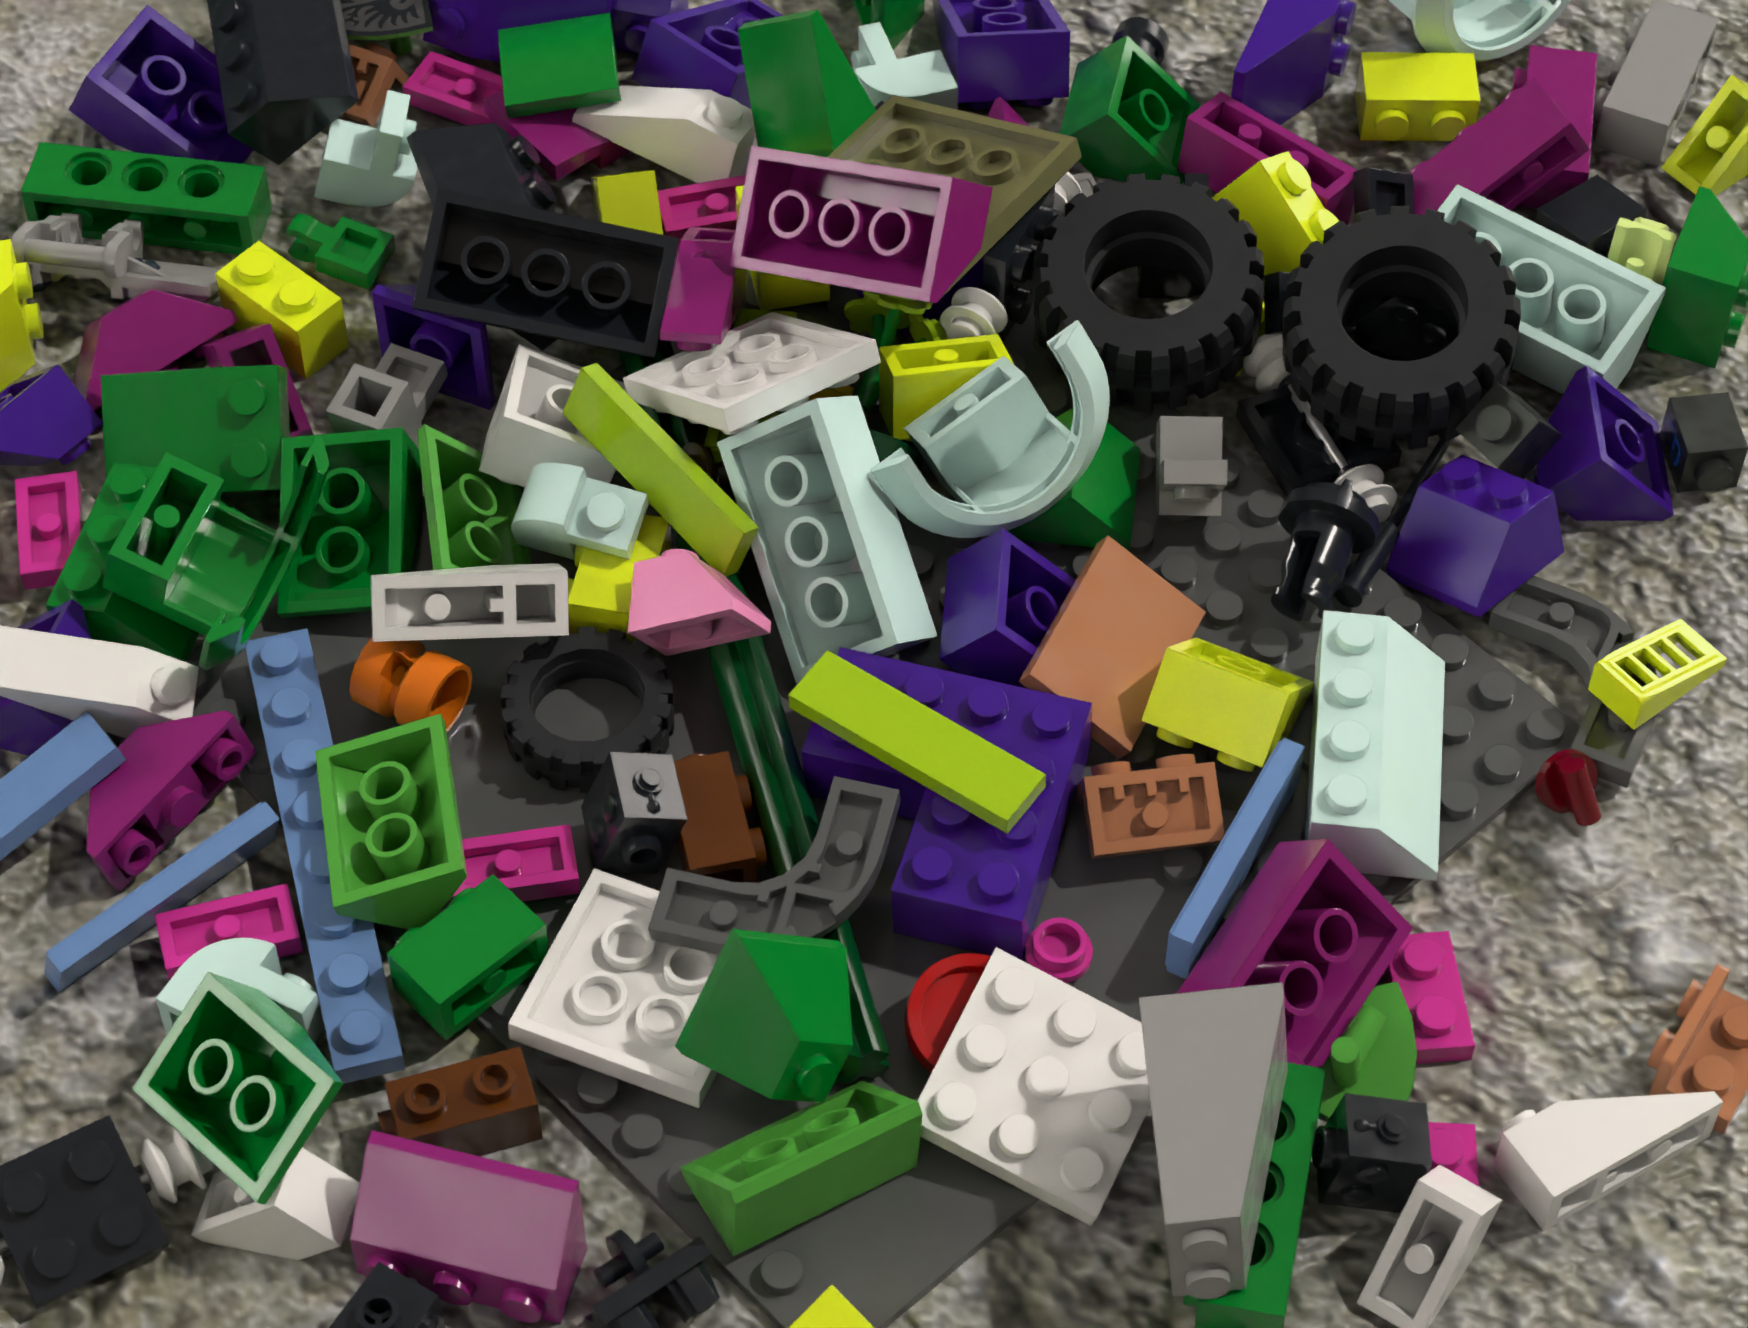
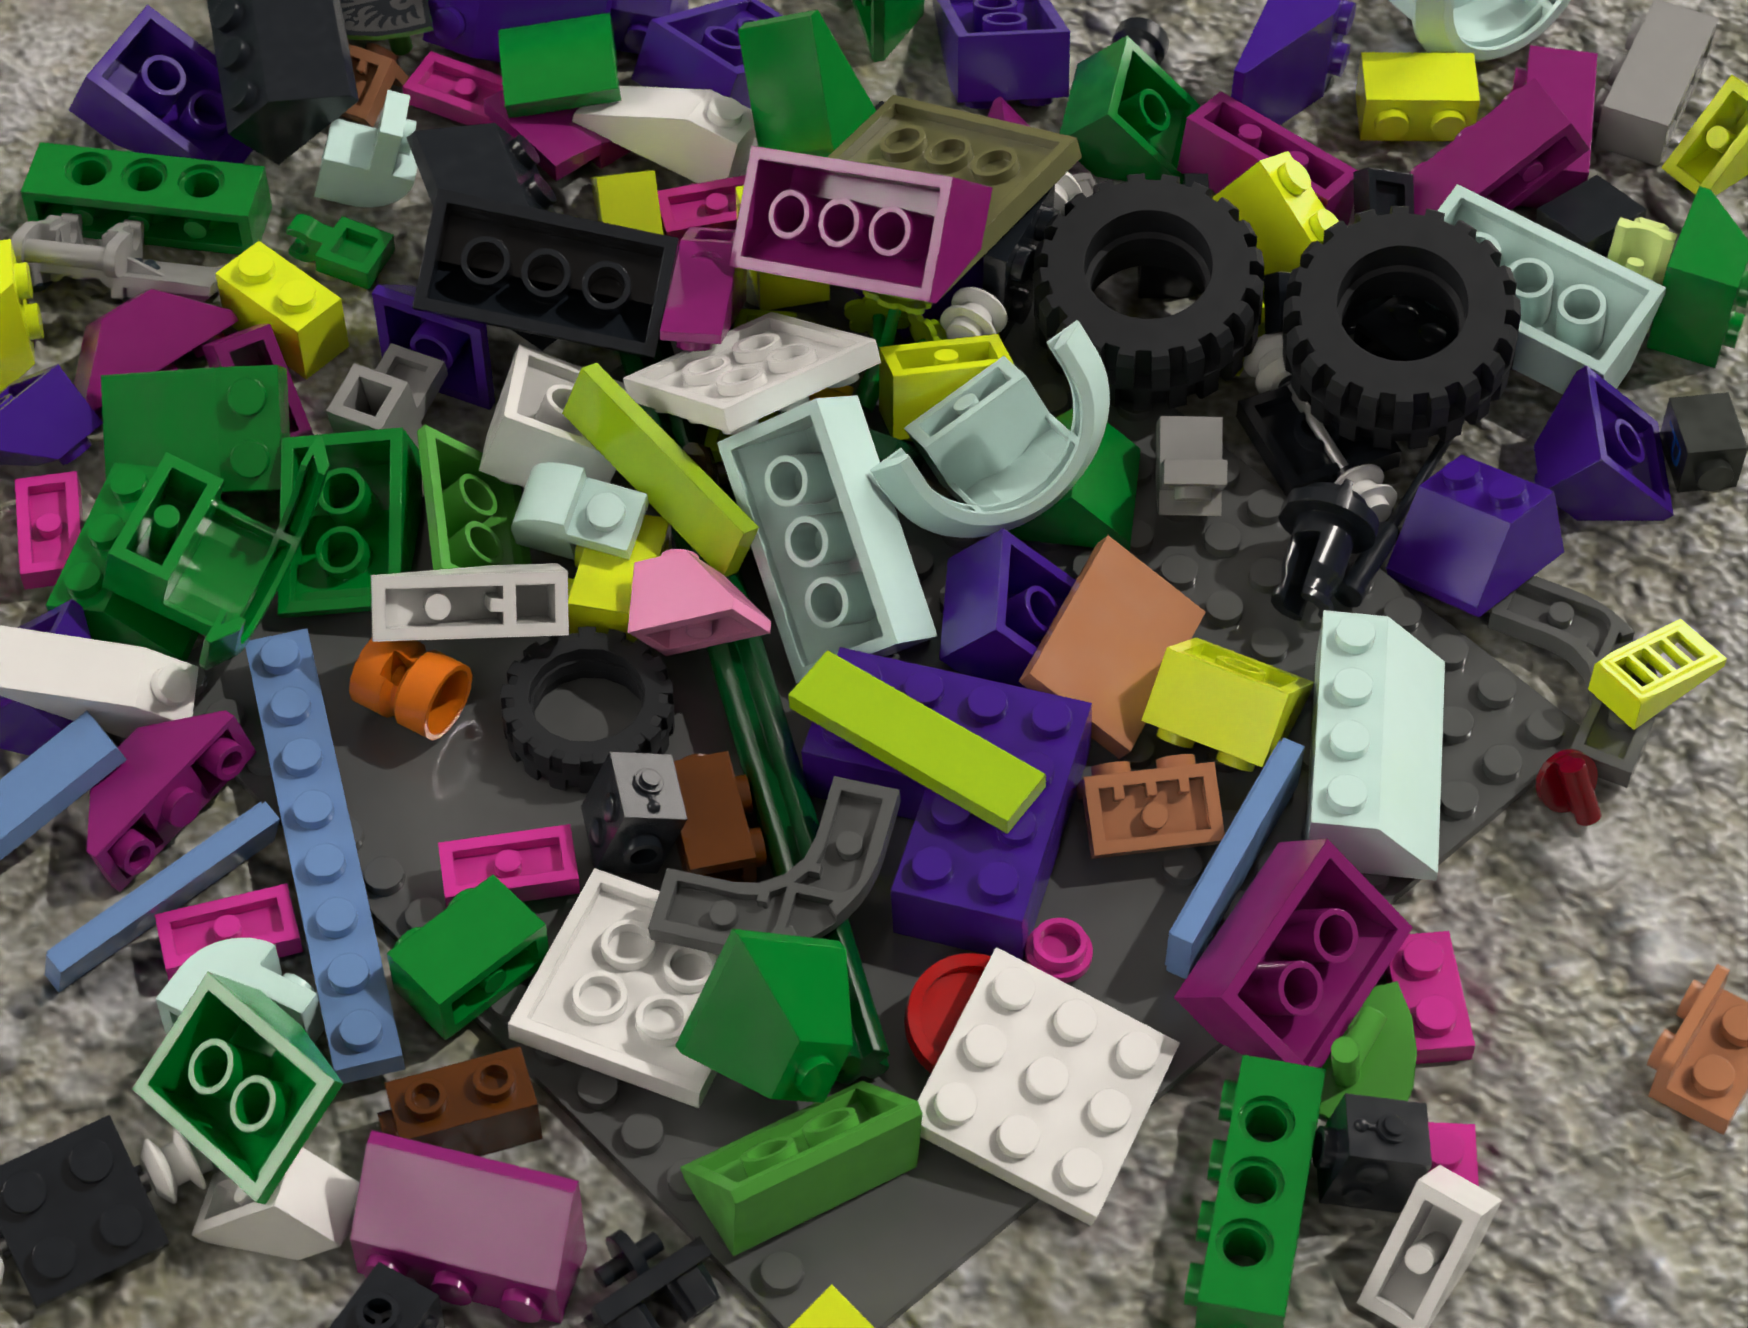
(392, 824): bright green slope -> none
(915, 77): light aqua brick -> none
(1215, 1113): light grey slope -> none
(1508, 431): pearl dark grey brick -> none
(1595, 1146): white slope -> none

